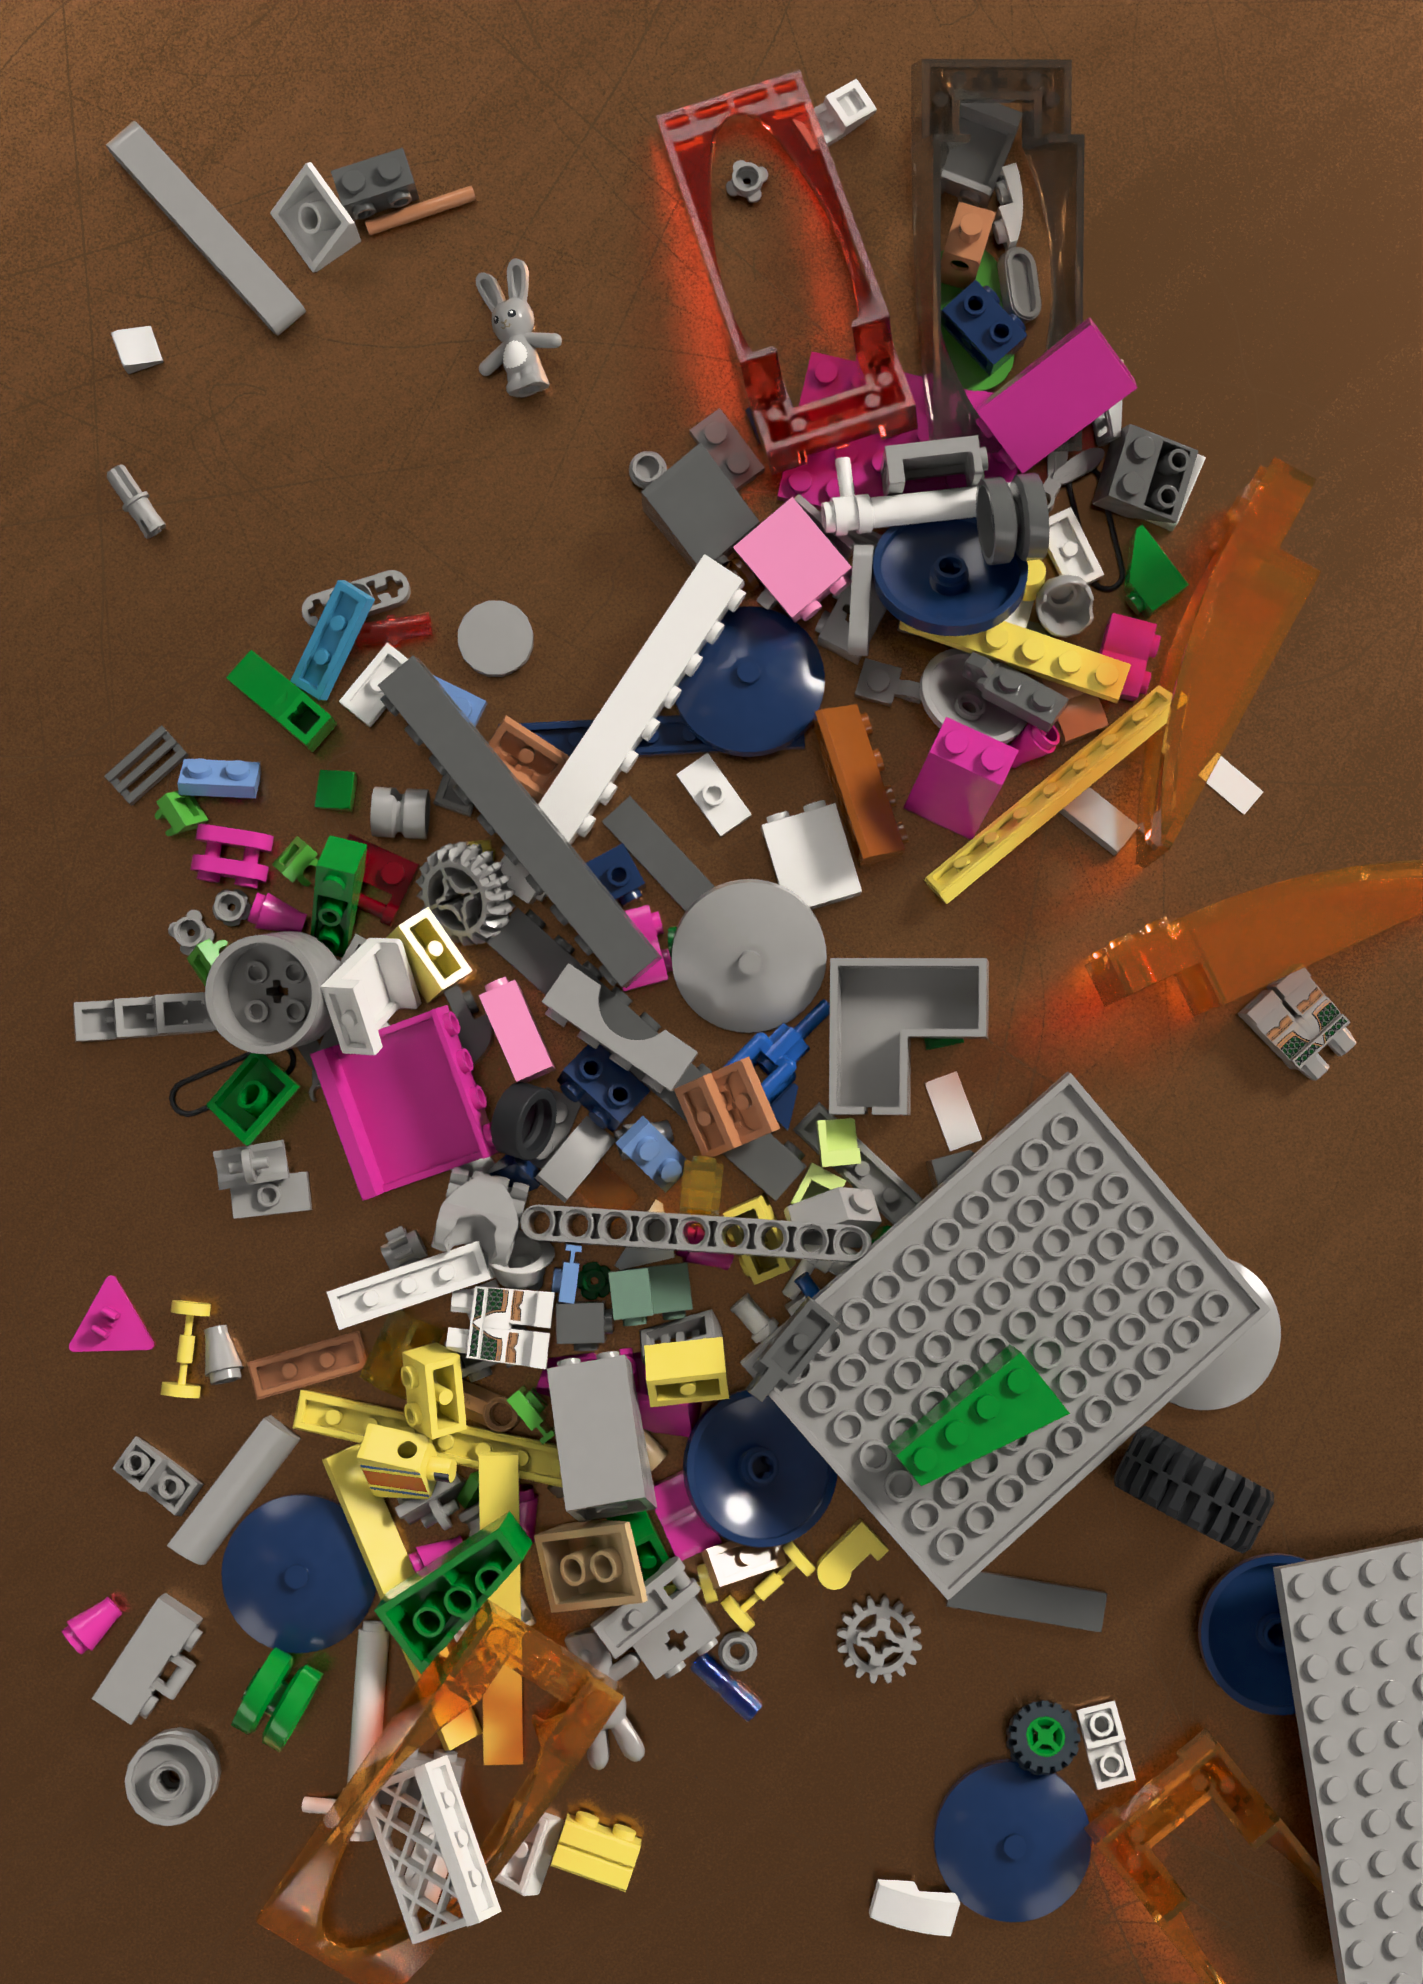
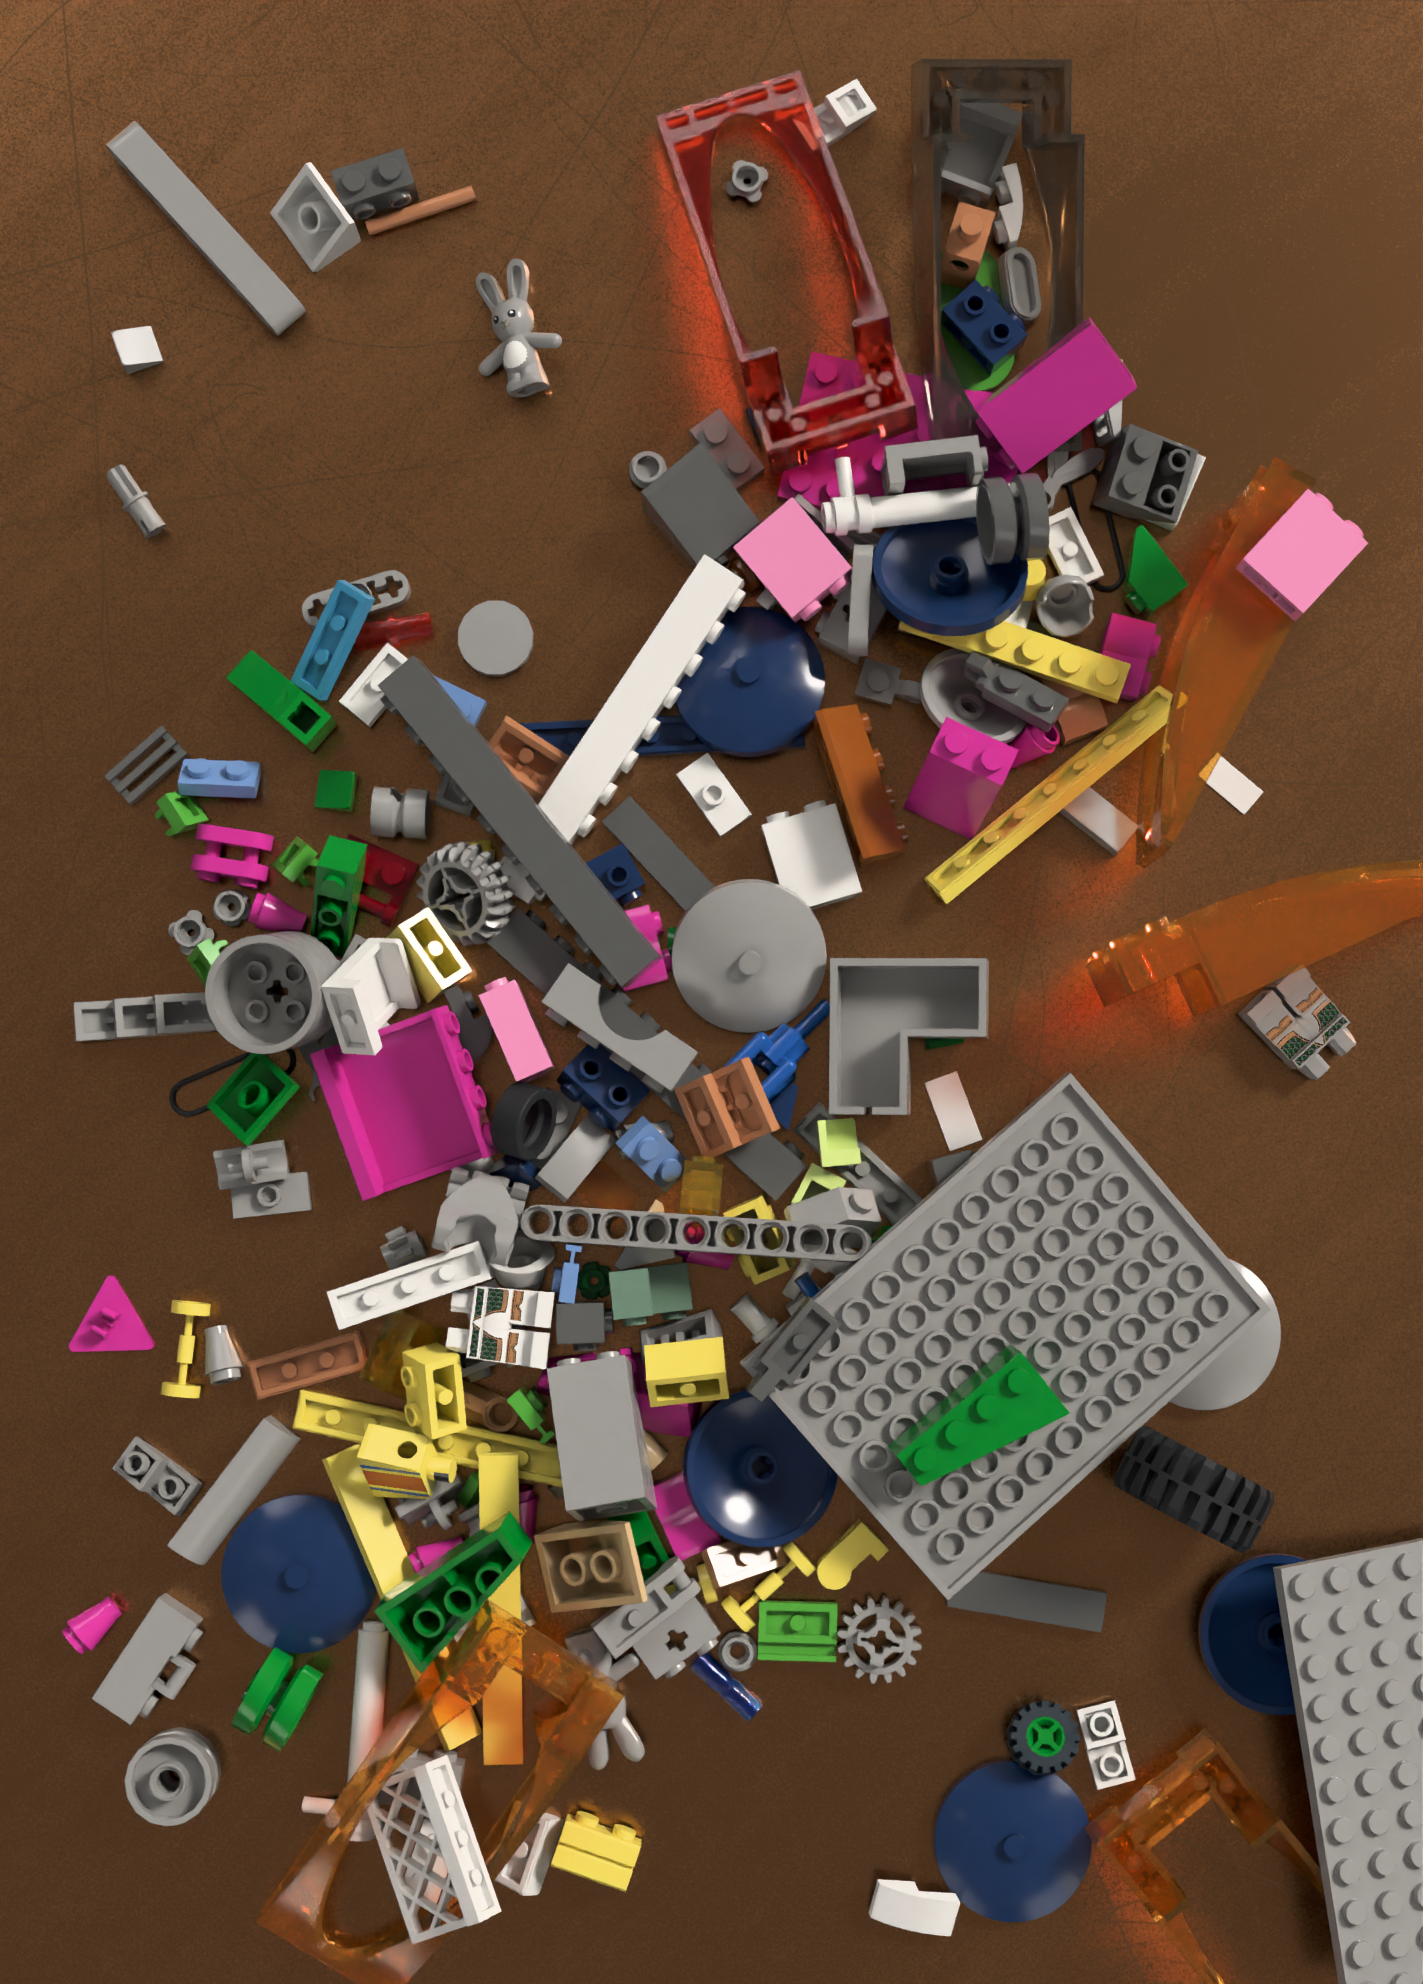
(797, 1631): none -> bright green plate
(1302, 554): none -> bright pink brick

